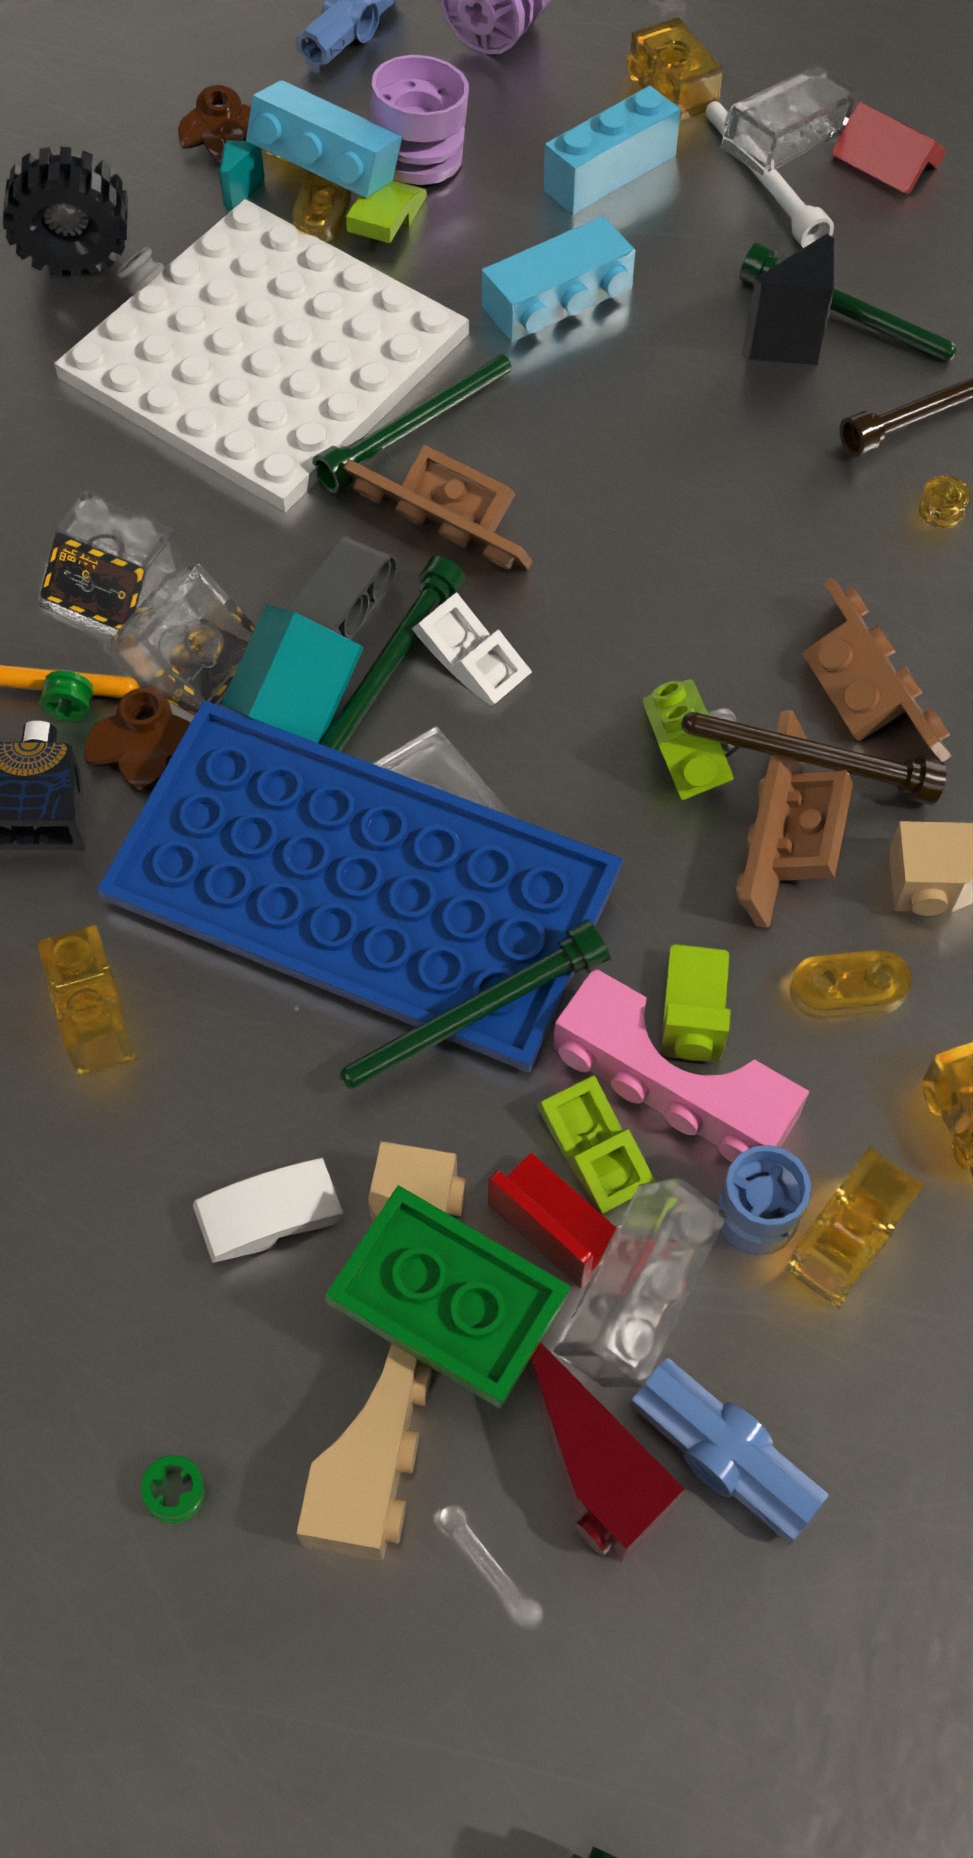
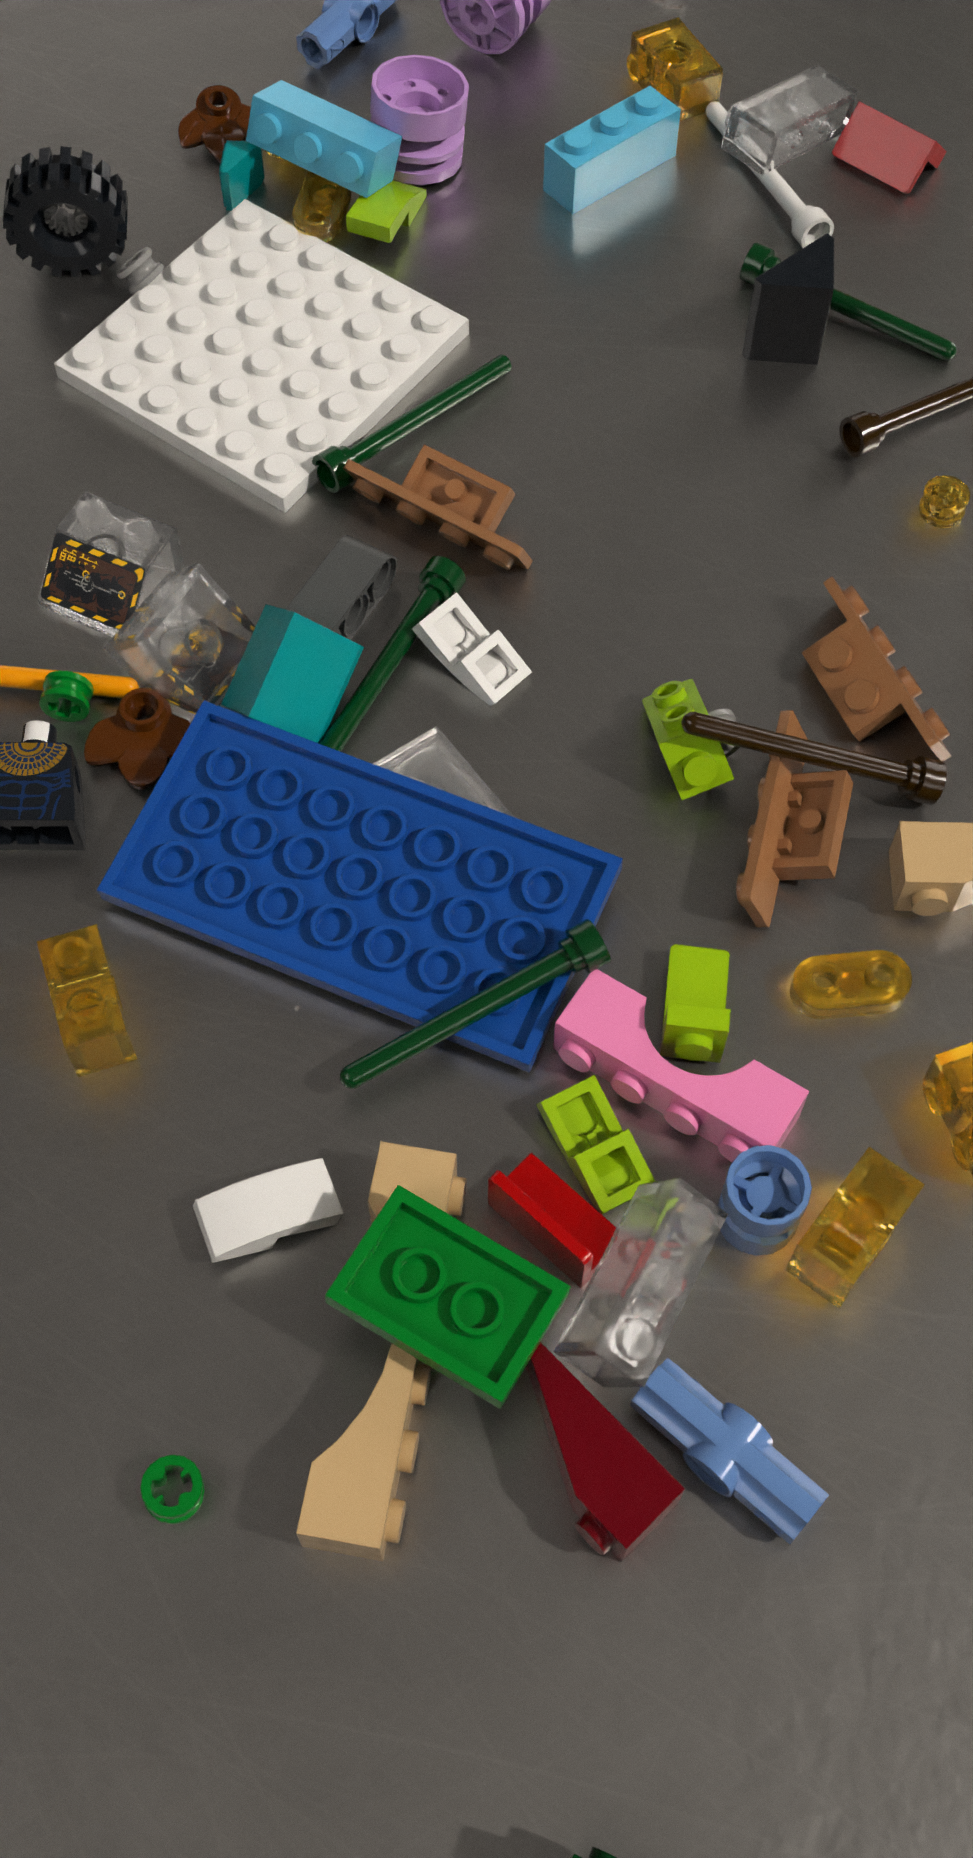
(527, 1611): clear hinge -> none
(557, 278): medium azure brick -> none

